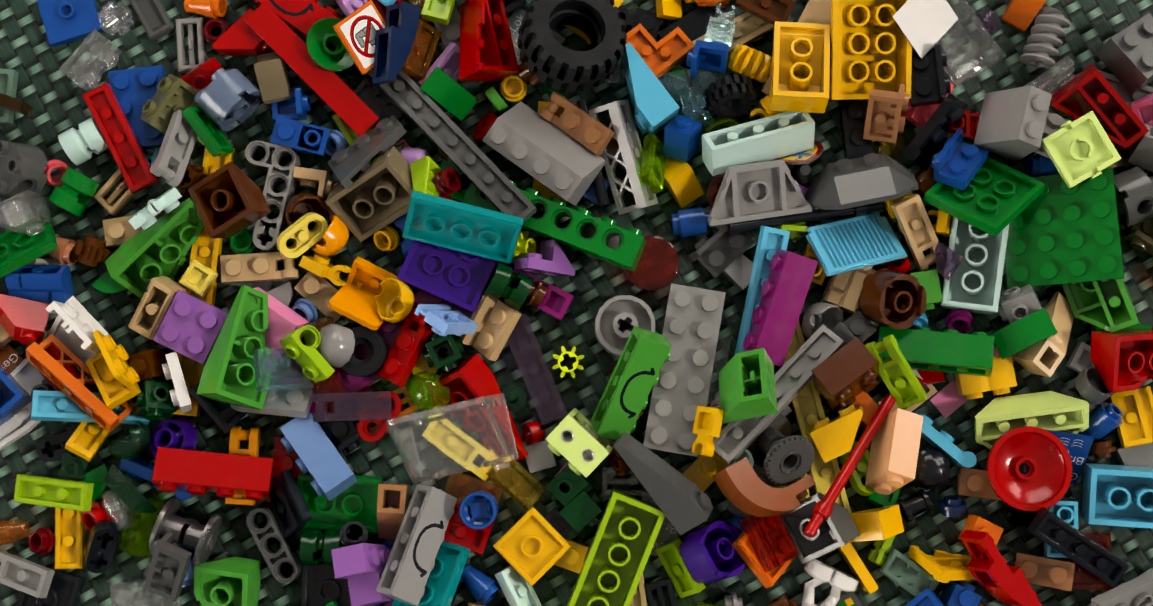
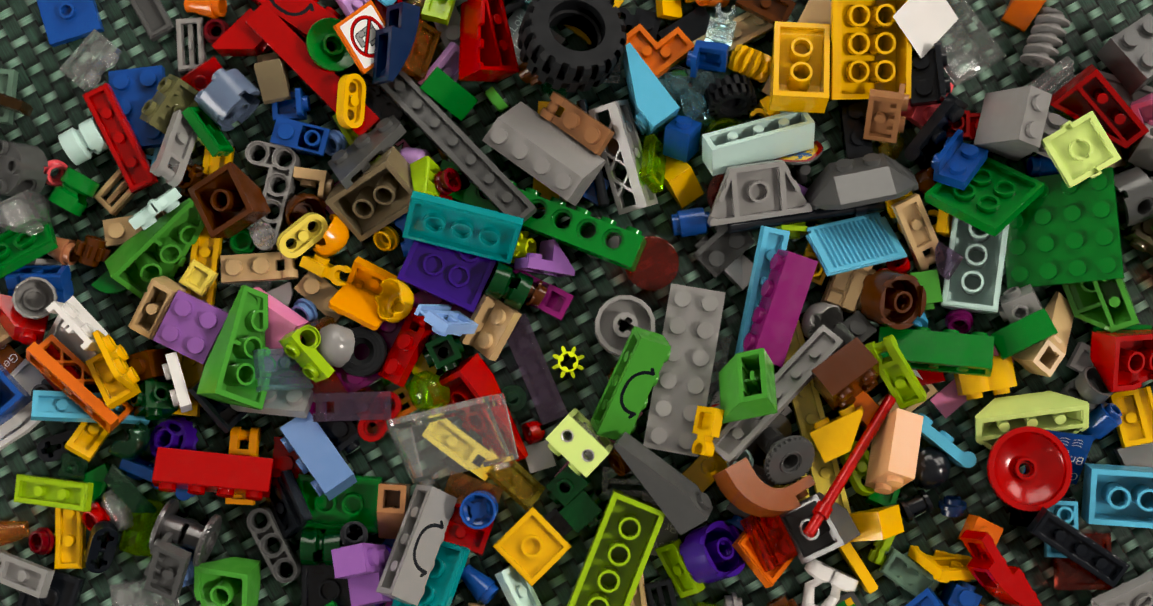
(33, 297): none -> light grey hair
(115, 18): clear gear -> none
(262, 233): none -> clear plate
(351, 101): none -> yellow plate
(484, 126): red piece -> none
(513, 88): yellow plate -> none
(574, 557): yellow plate -> none
(974, 484): medium nougat plate -> none
(990, 20): tile -> none
(1046, 571): medium nougat plate -> none
(1102, 449): reddish brown plate -> none

